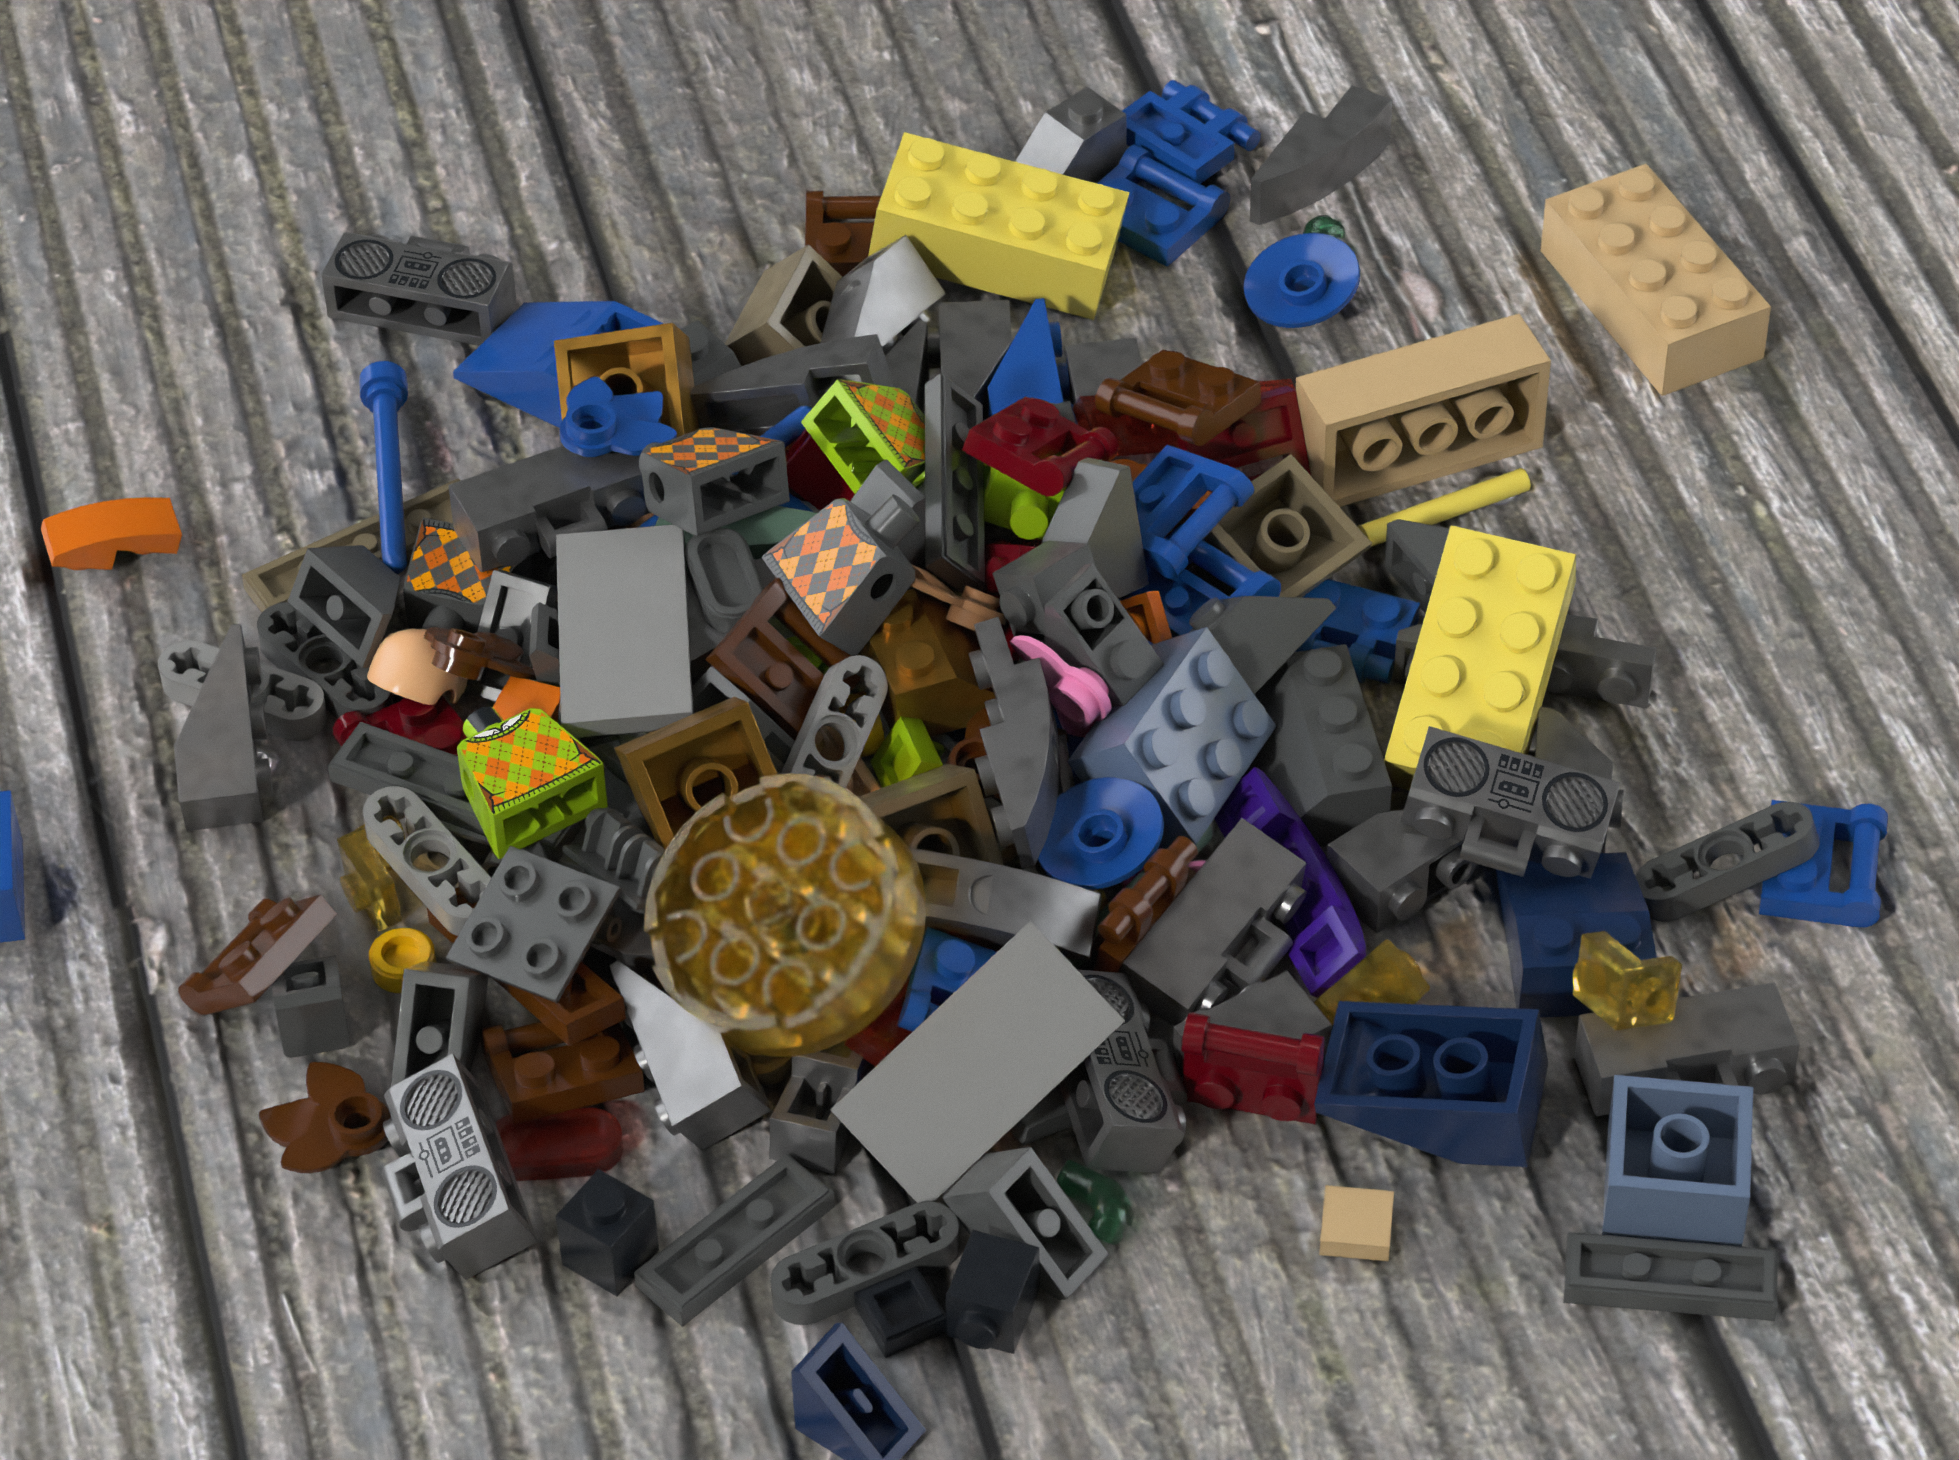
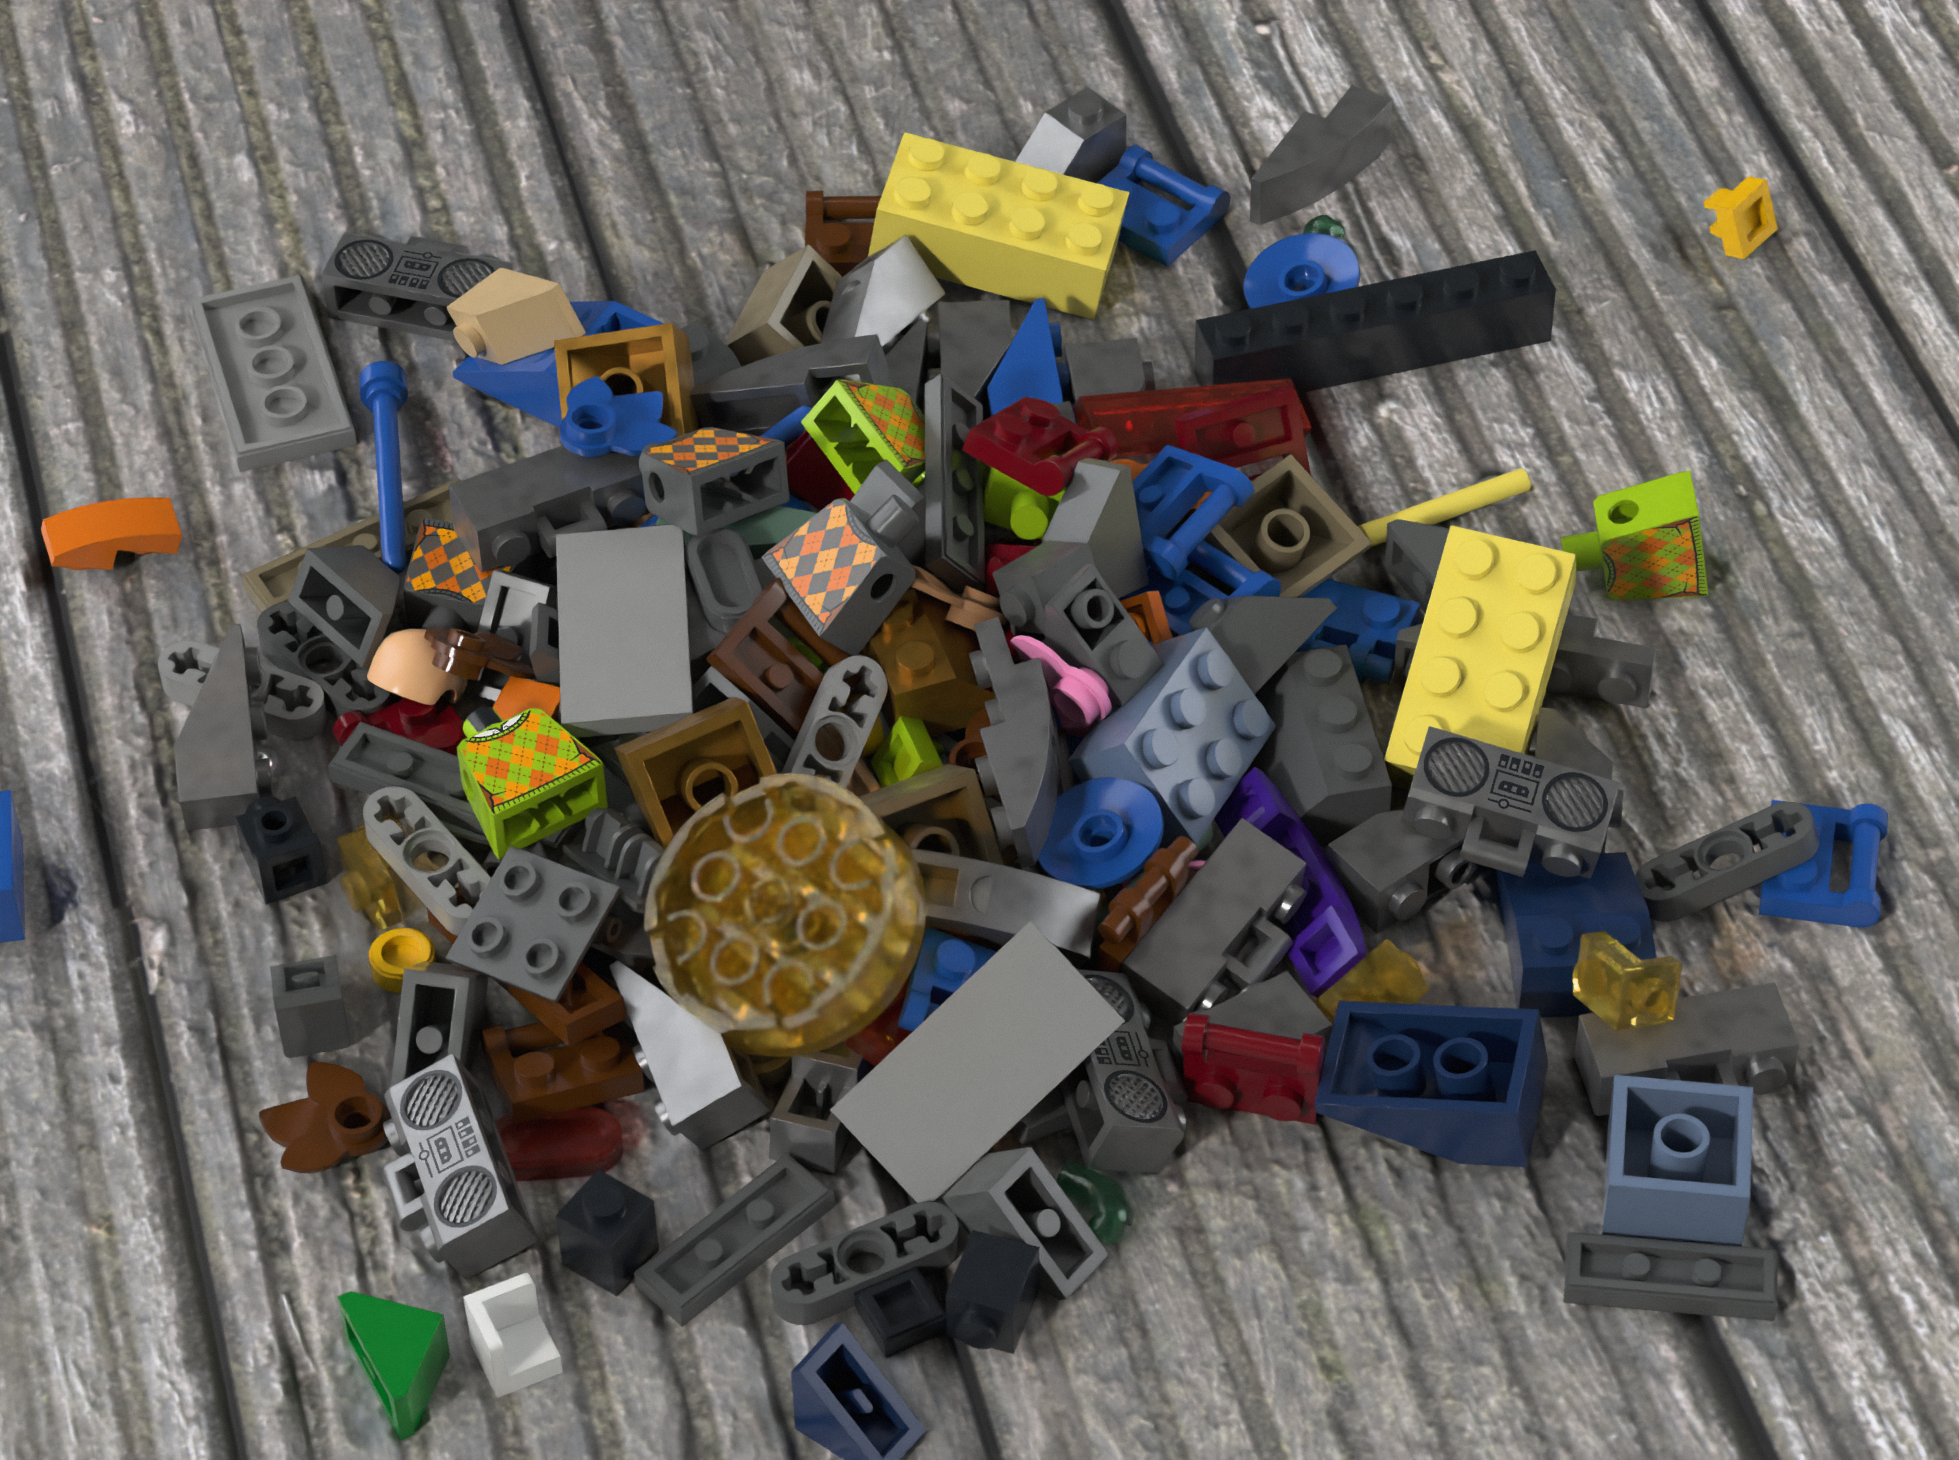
(257, 954): reddish brown plate -> none
(272, 373): none -> light grey tile
(275, 834): none -> black brick
(398, 1351): none -> green slope
(511, 1335): none -> white panel
(512, 317): none -> tan slope
(1180, 396): reddish brown plate -> none
(1188, 130): blue plate -> none
(1356, 1223): tan tile -> none
(1381, 326): none -> black brick
(1425, 410): tan brick -> none
(1645, 541): none -> lime torso
(1655, 279): tan brick -> none
(1743, 216): none -> yellow tile

